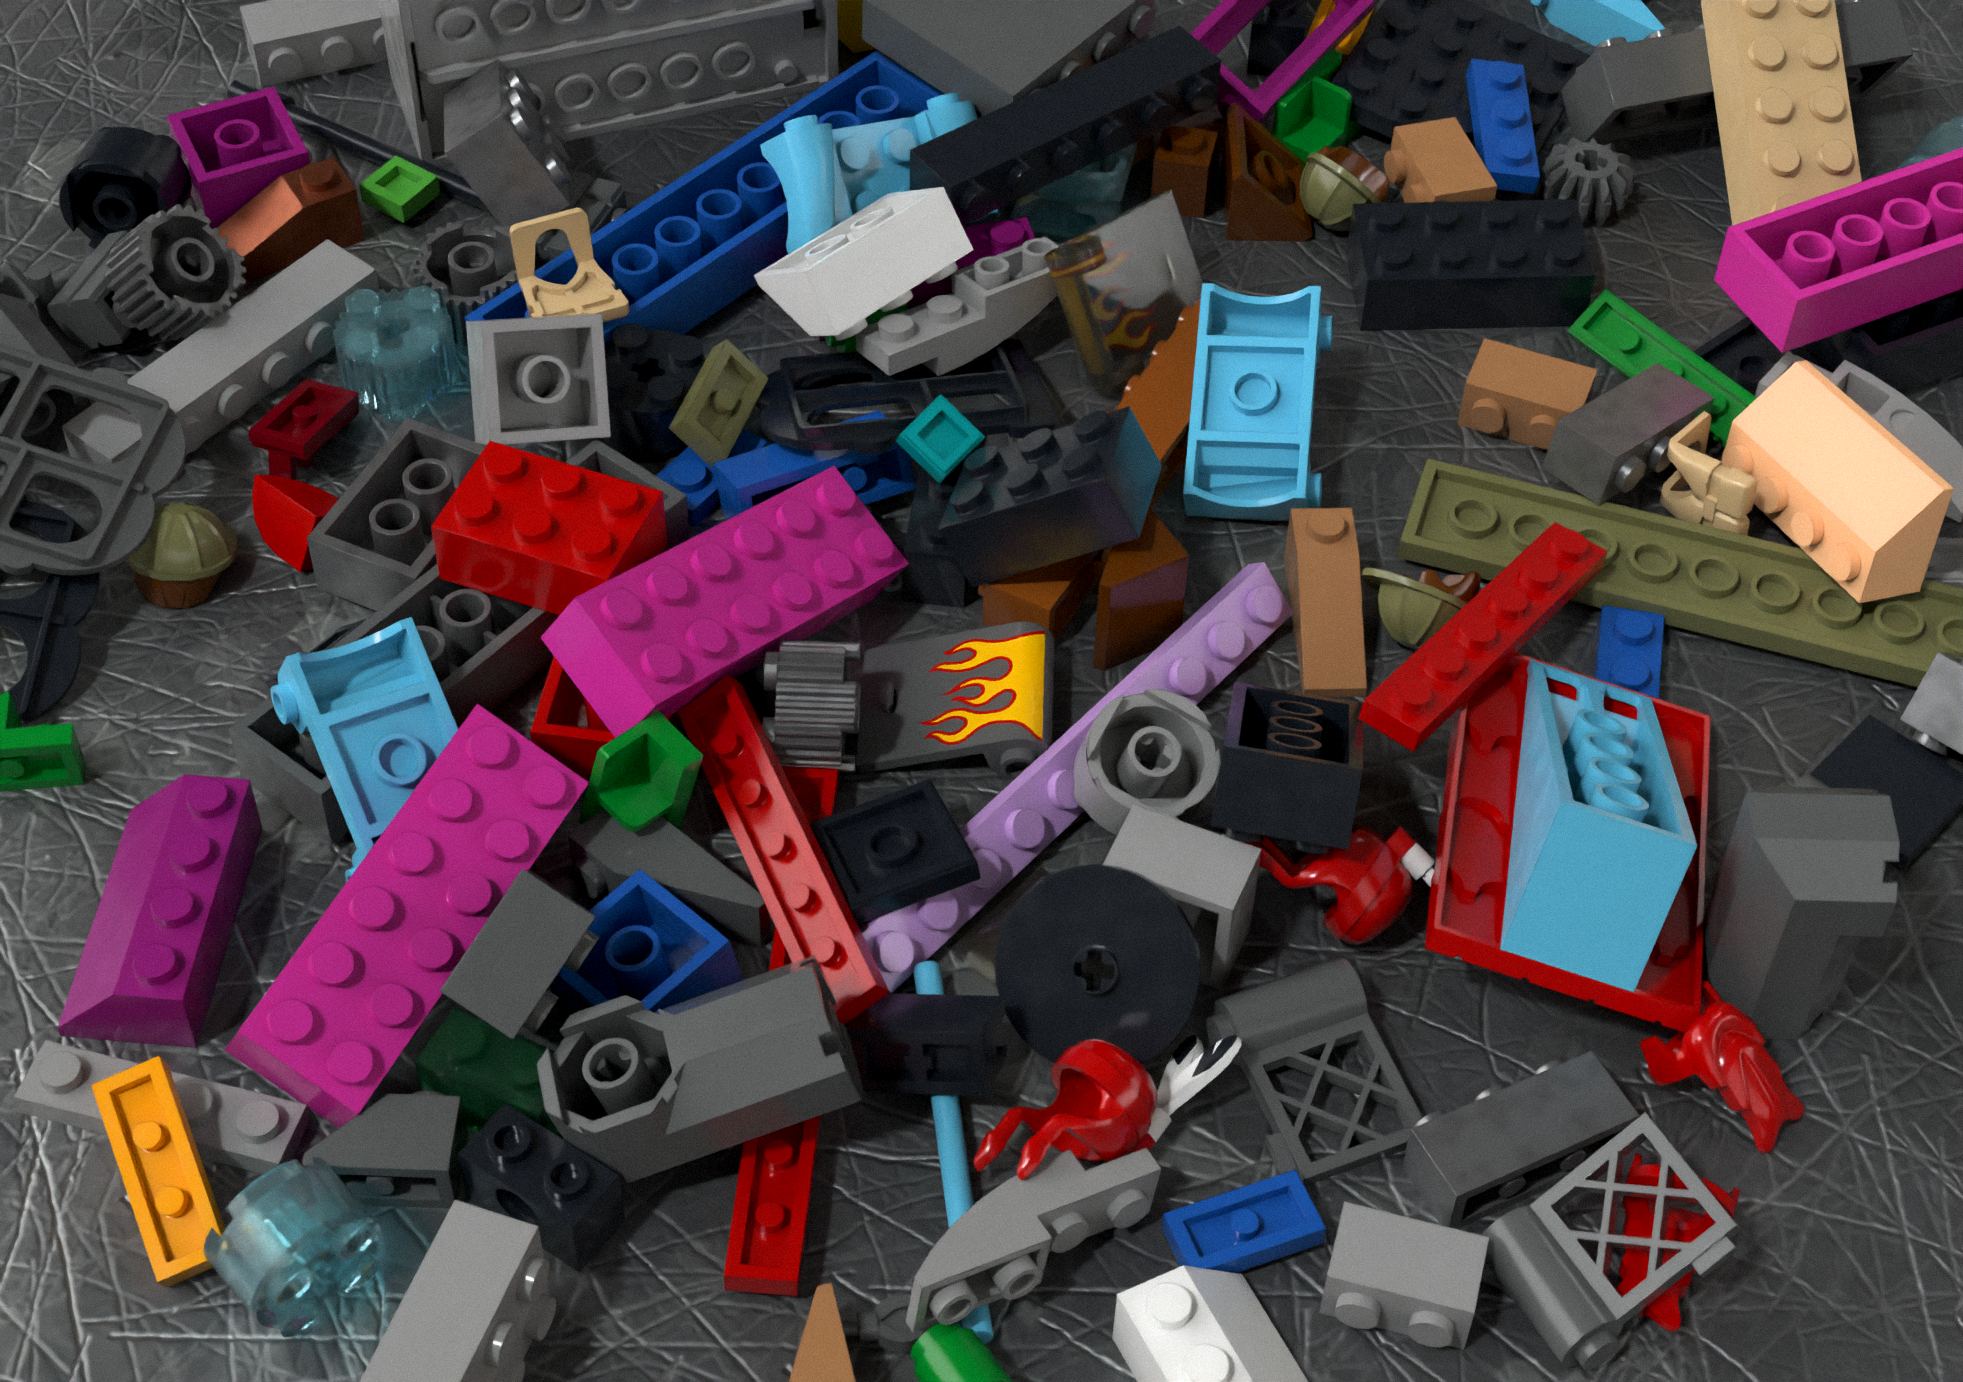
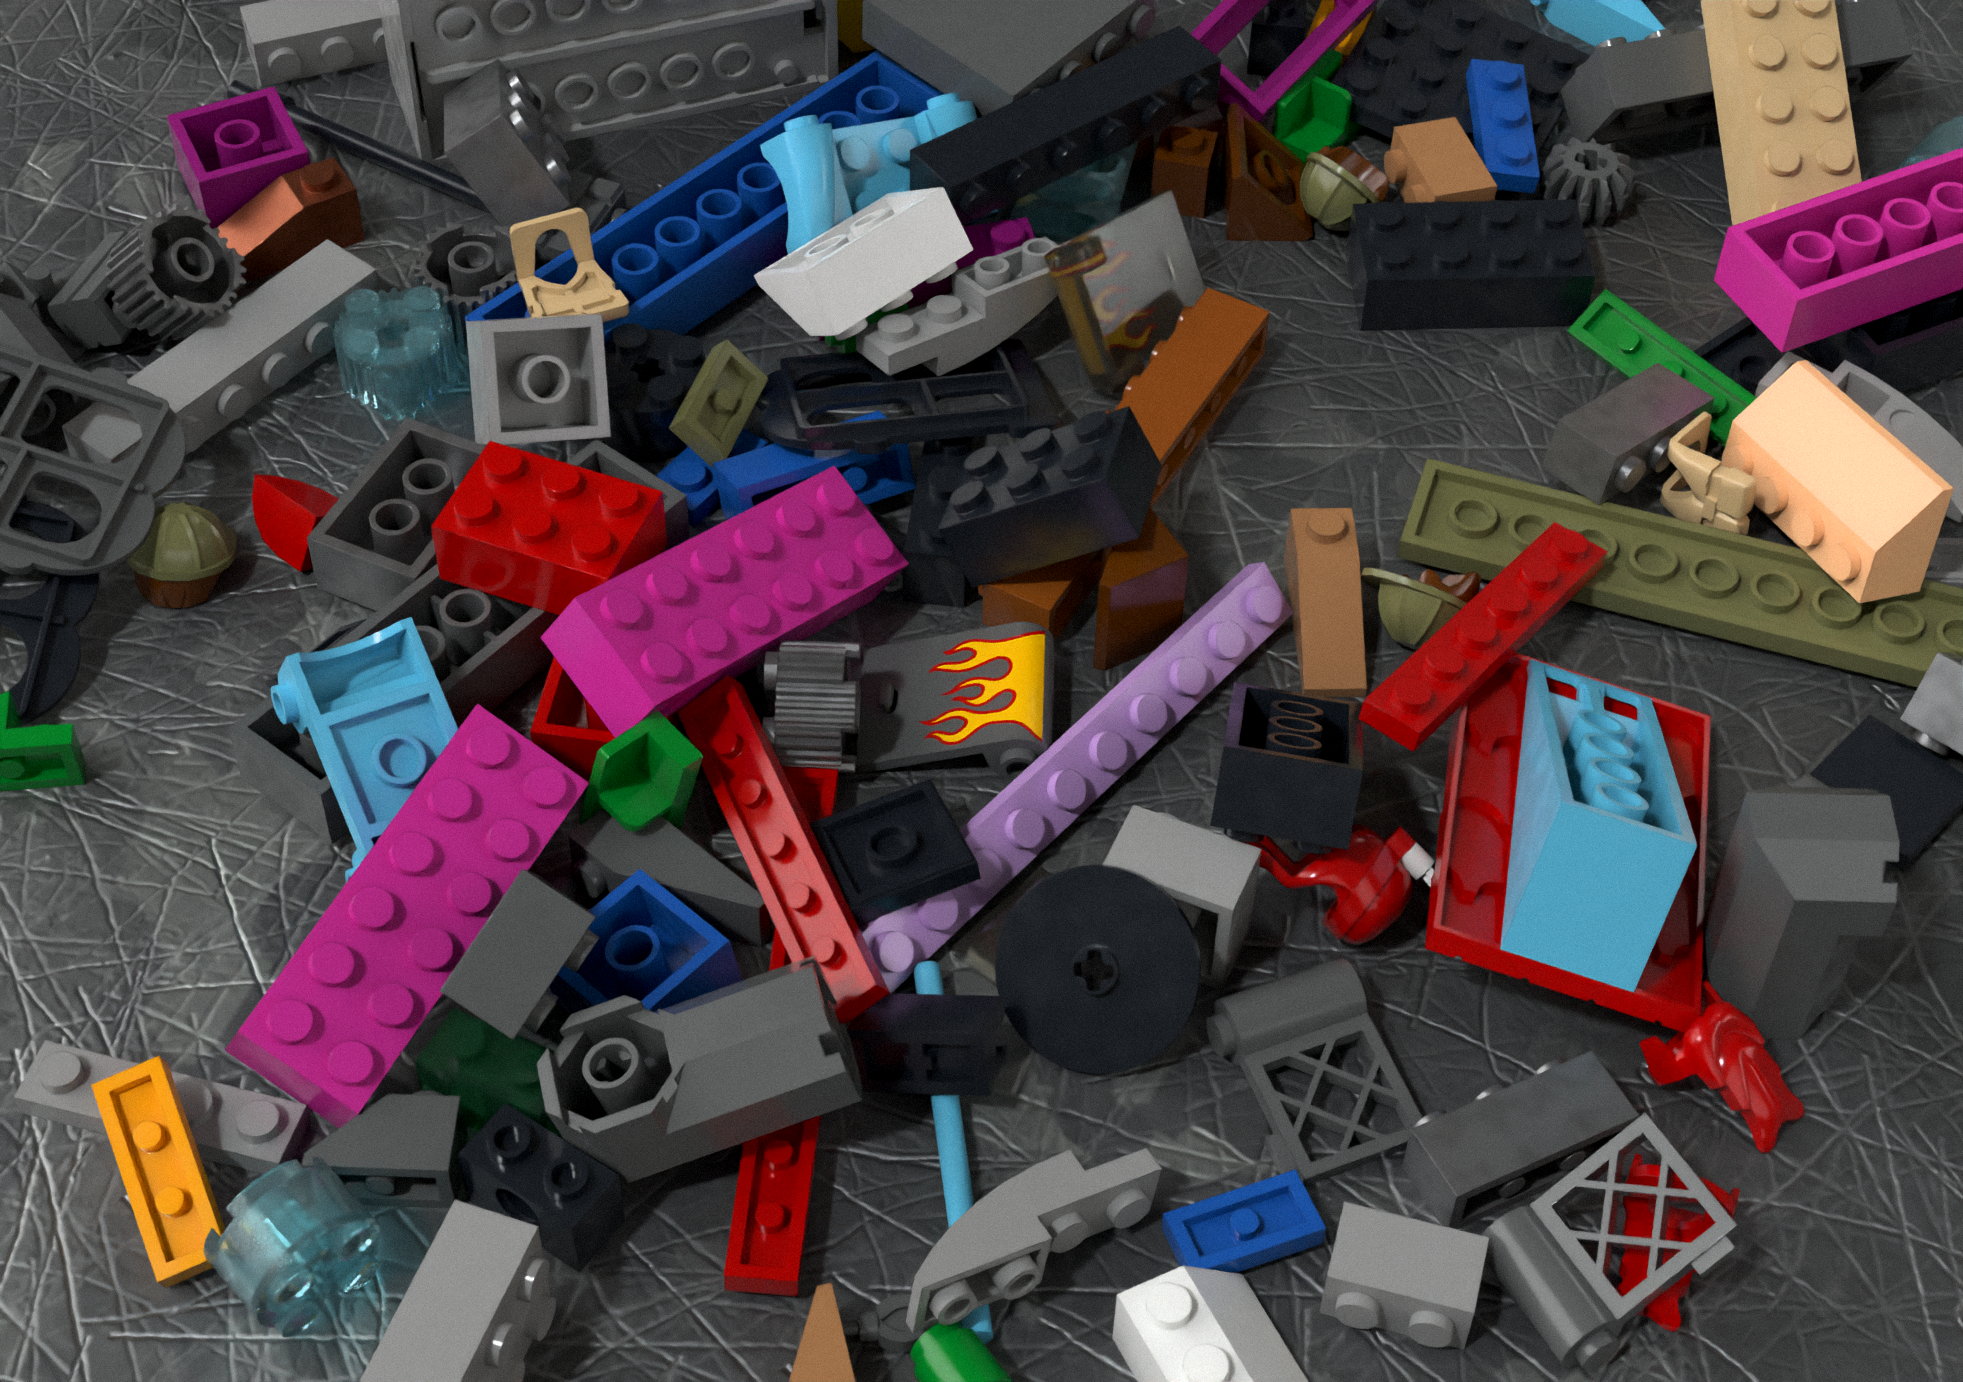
(123, 181): black brick -> none
(166, 915): magenta slope -> none
(302, 425): dark red plate -> none
(400, 189): bright green plate -> none
(940, 438): teal tile -> none
(1107, 1102): red hair -> none
(1151, 728): light grey brick -> none
(1254, 405): medium azure piece -> none
(1522, 393): medium nougat brick -> none
(1629, 649): blue plate -> none

